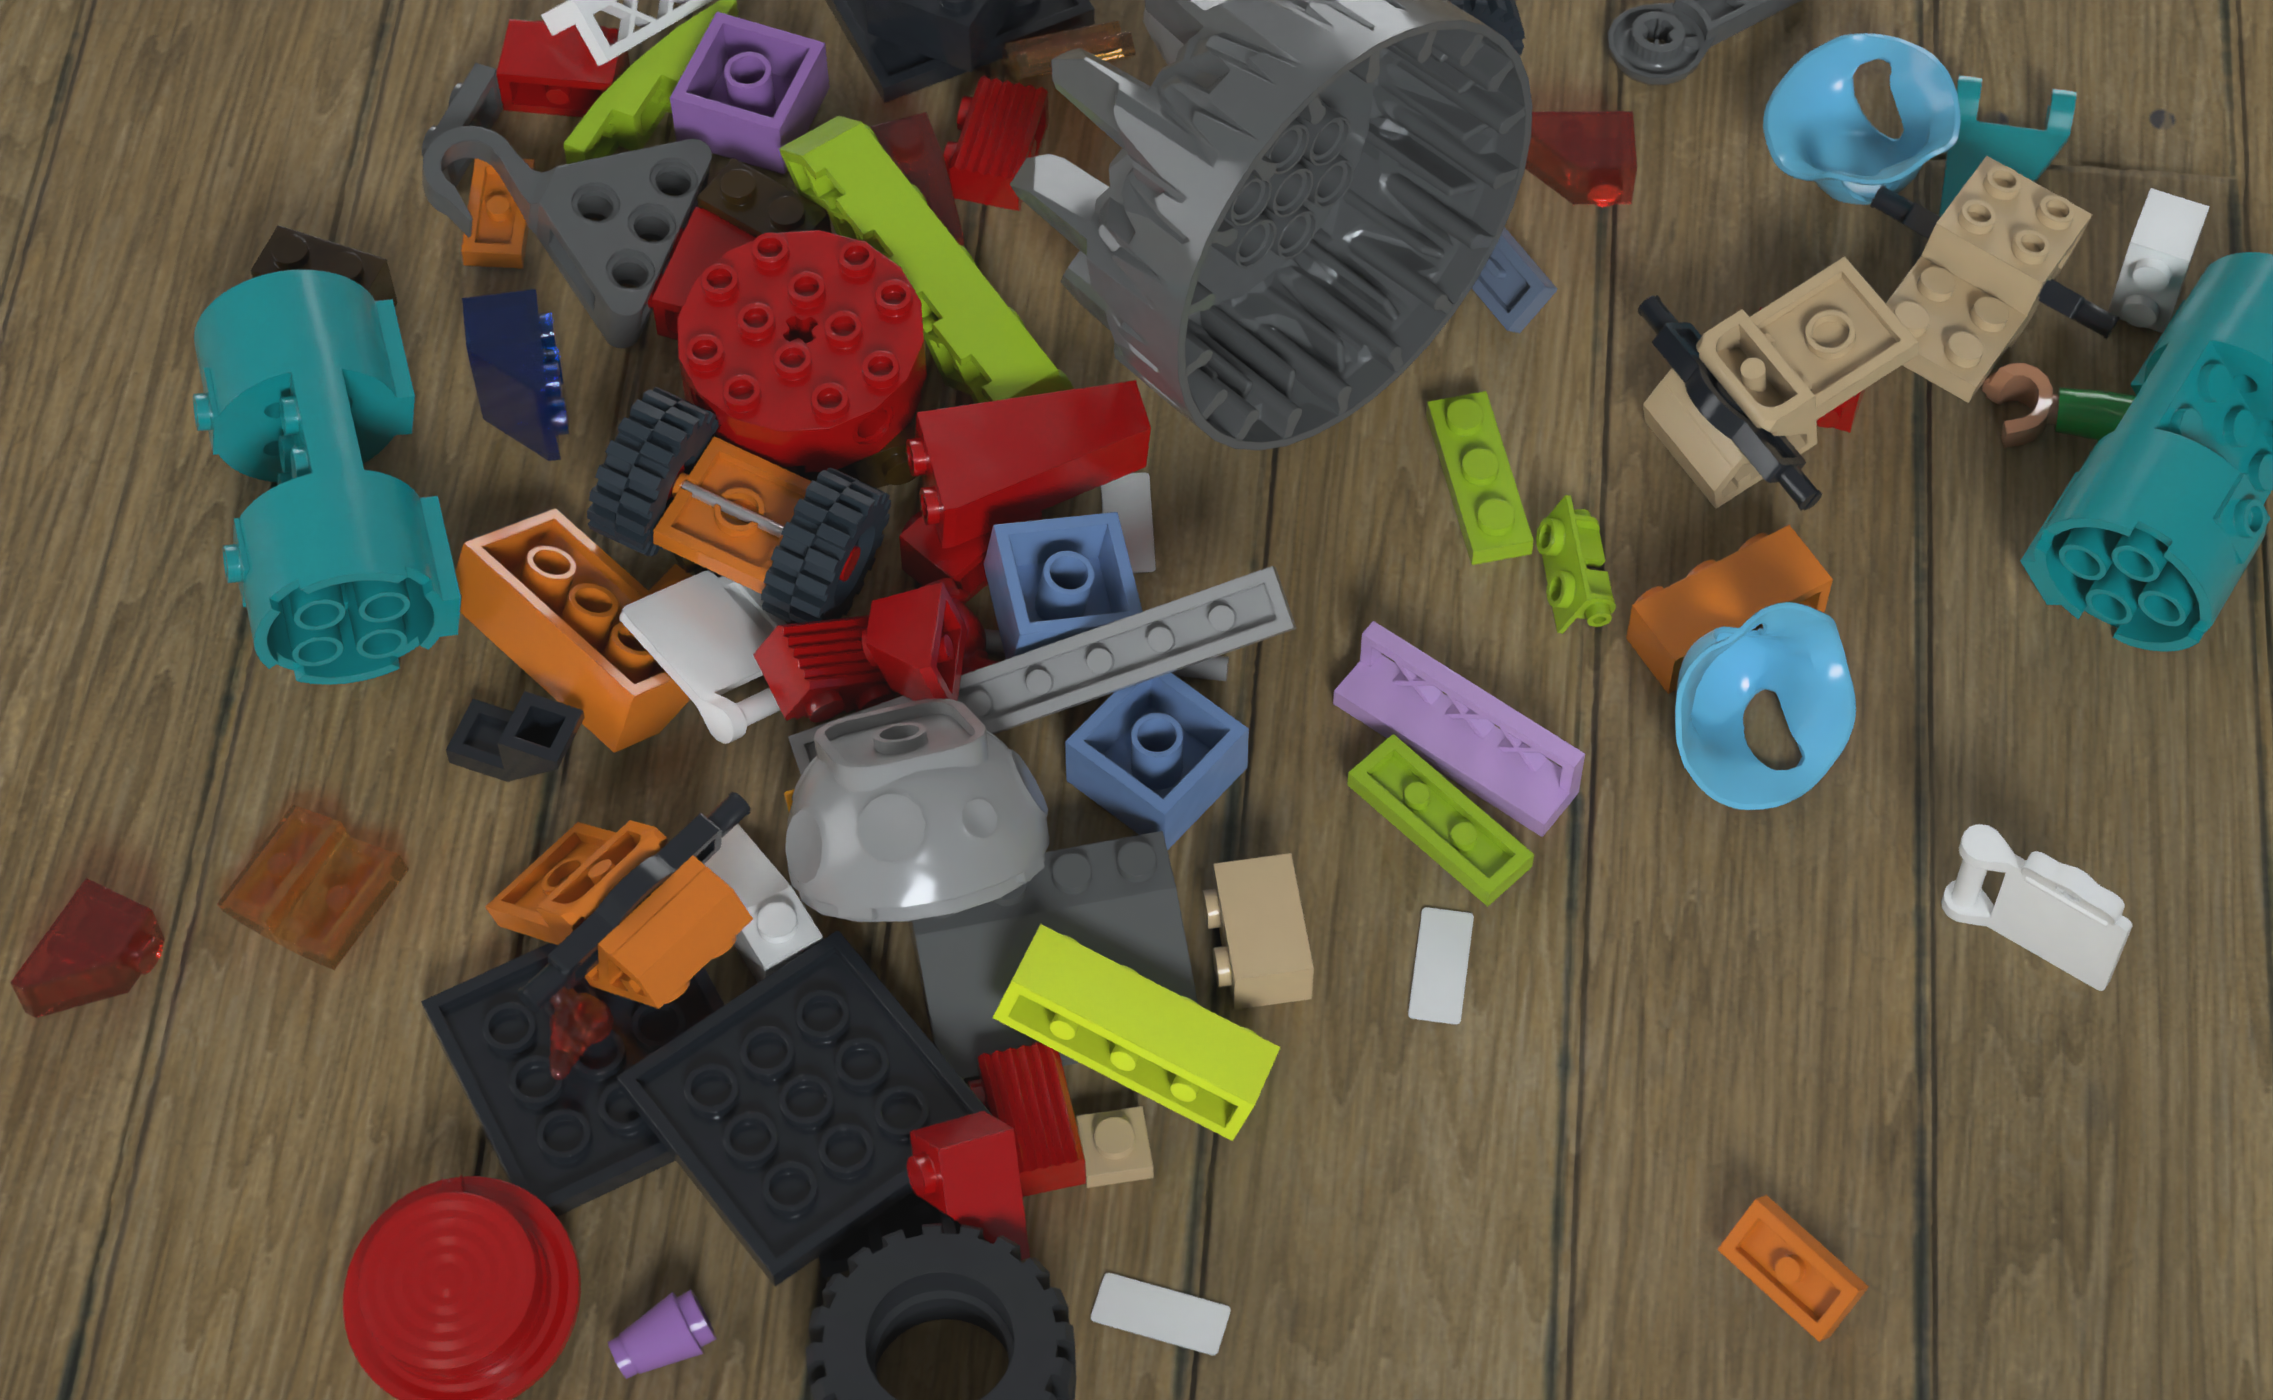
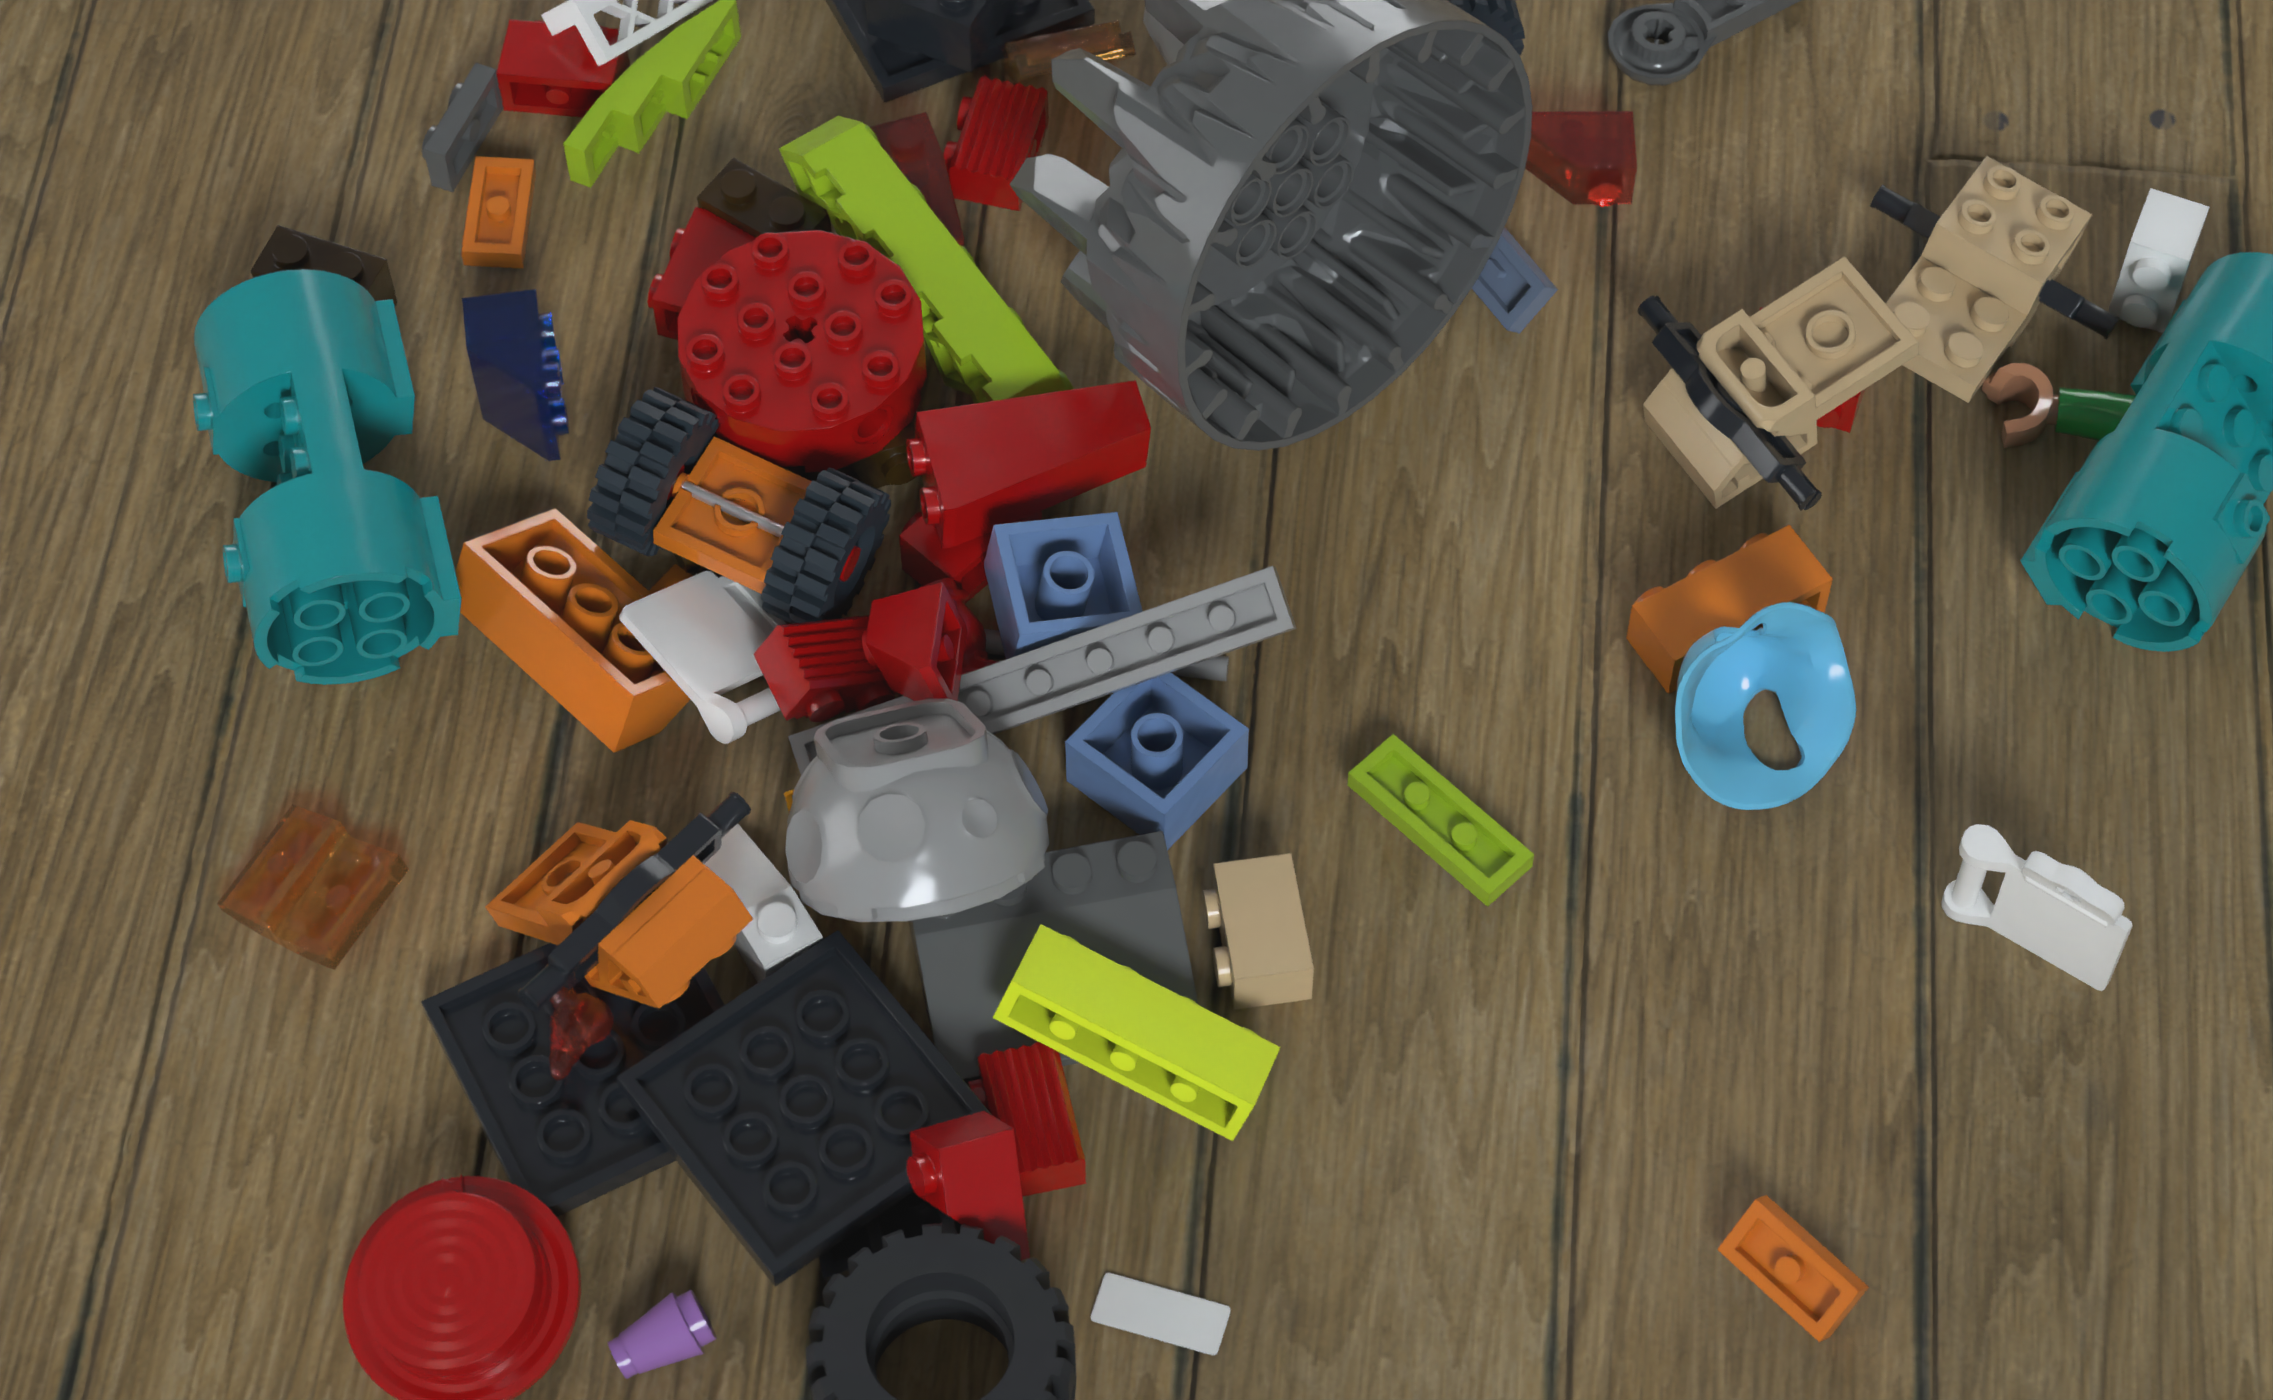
(89, 952): clear red slope -> none
(516, 742): black slope -> none
(618, 189): dark grey piece -> none
(750, 90): medium lavender brick -> none
(1115, 1146): tan plate -> none
(1132, 501): white sticker -> none
(1441, 965): white sticker -> none
(1459, 732): lavender fence -> none
(1479, 478): lime plate -> none
(1568, 545): lime hinge -> none
(1825, 137): medium azure piece -> none
(2016, 147): teal flag -> none

